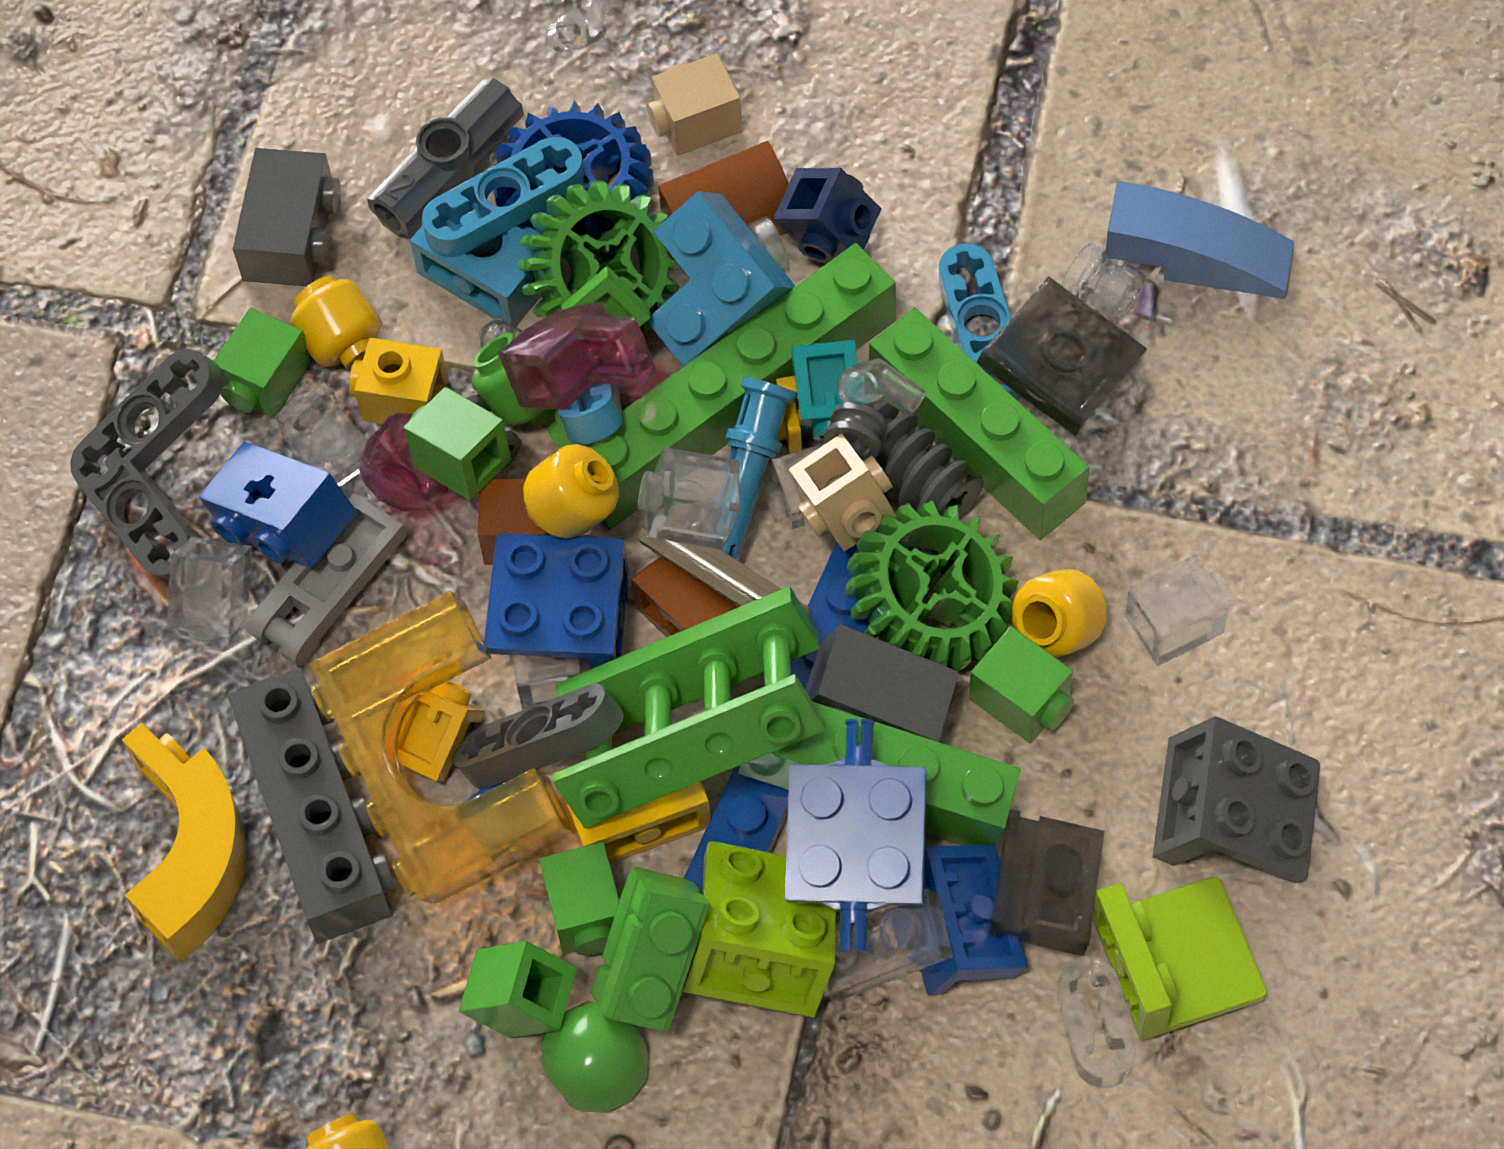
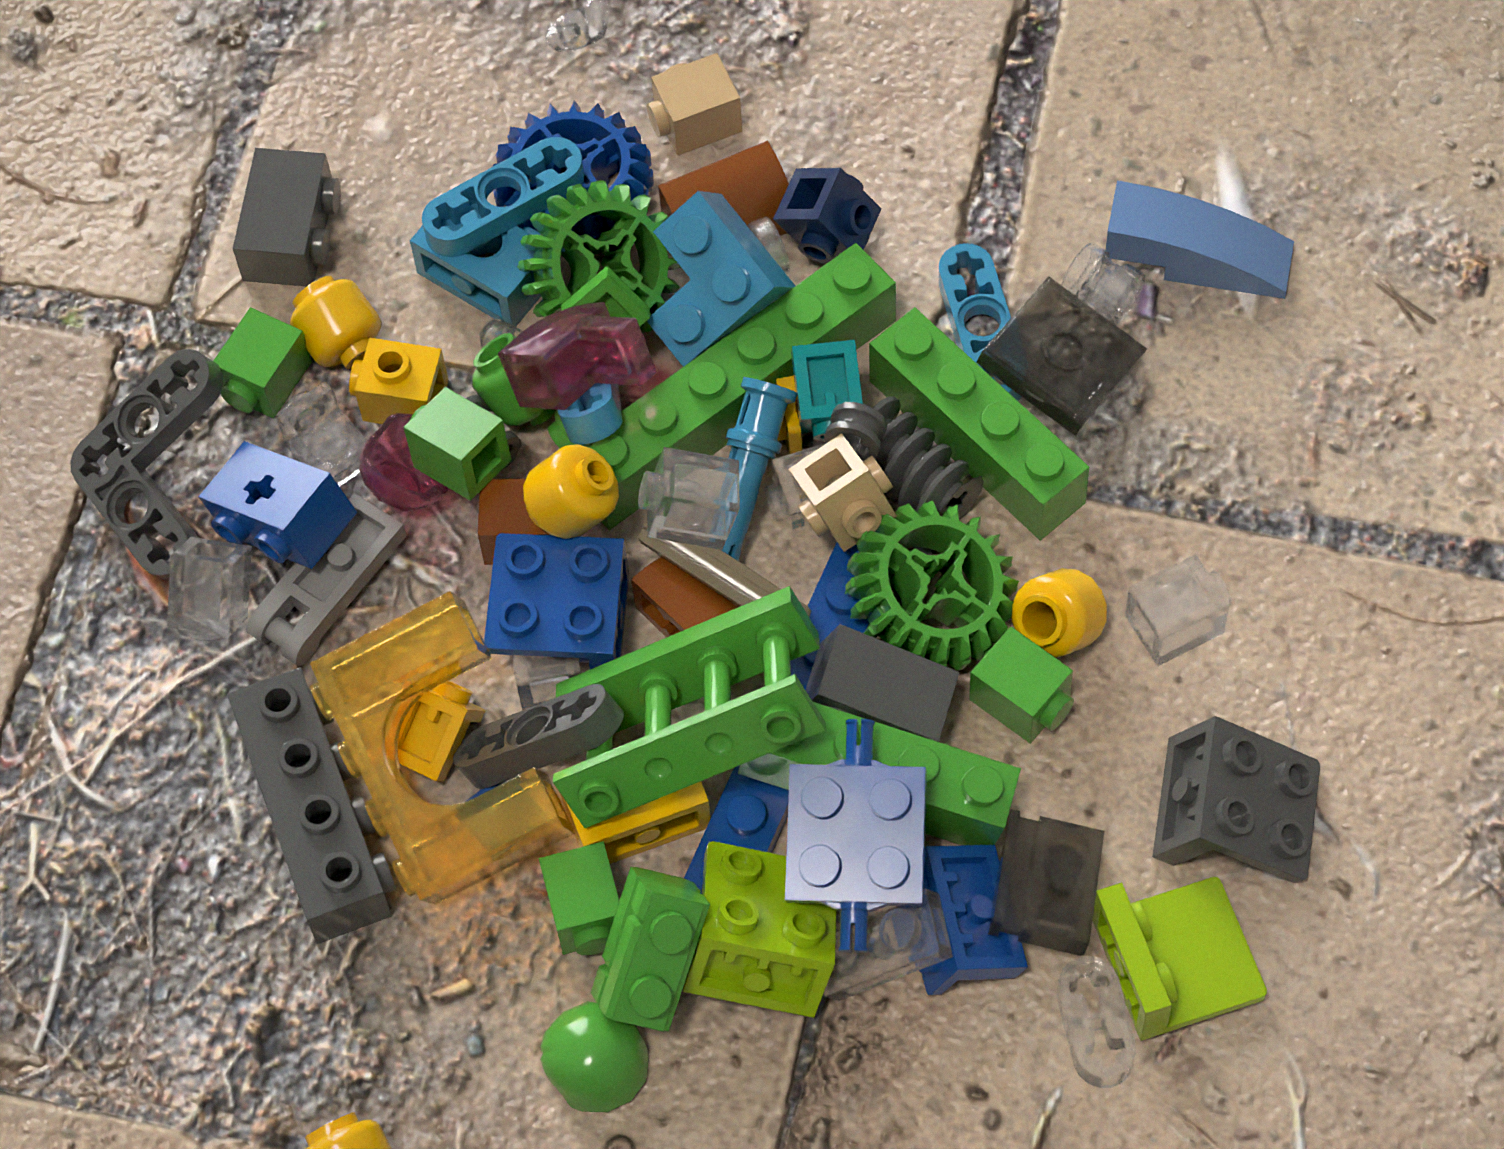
(205, 867): yellow arch -> none
(465, 134): dark grey piece -> none
(518, 989): bright green brick -> none
(877, 381): clear arm -> none

